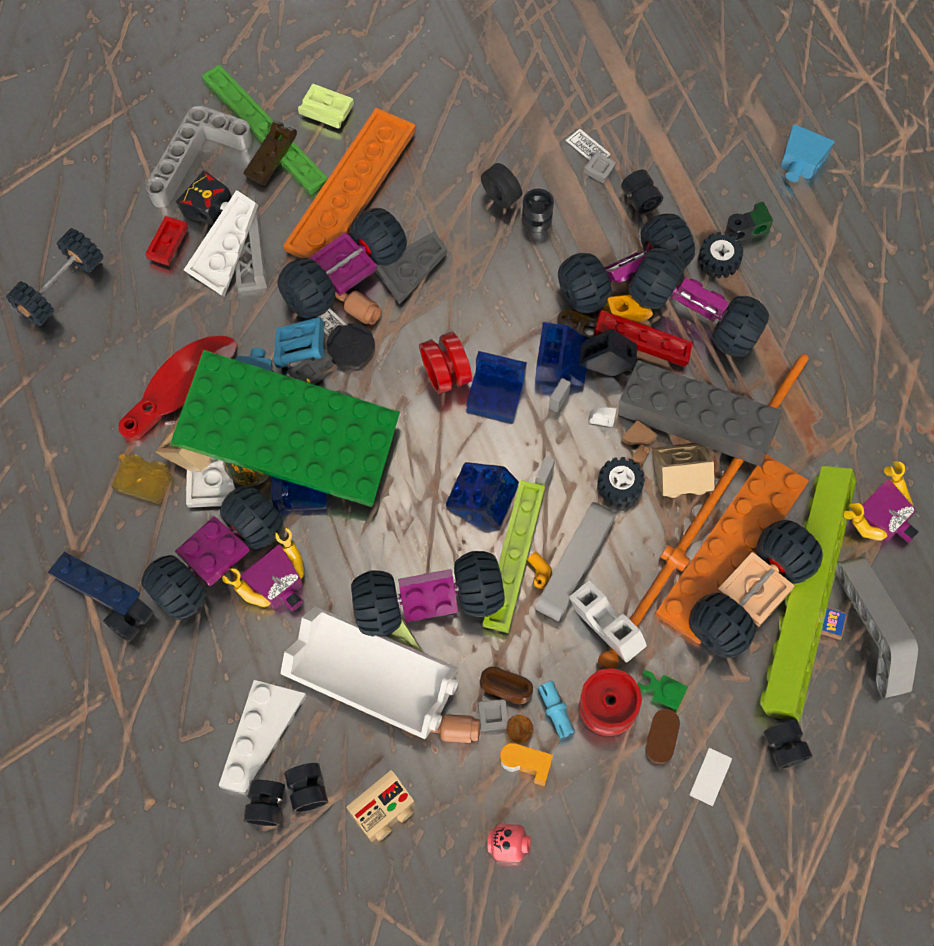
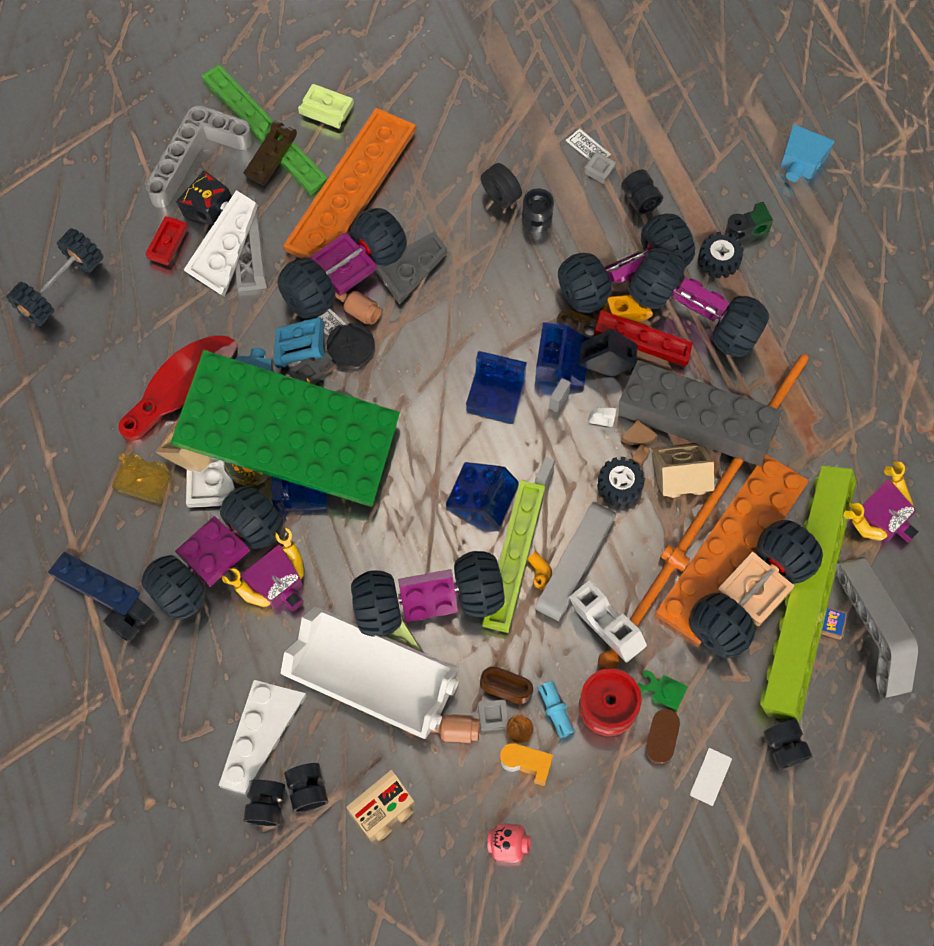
(445, 362): red wheel -> none

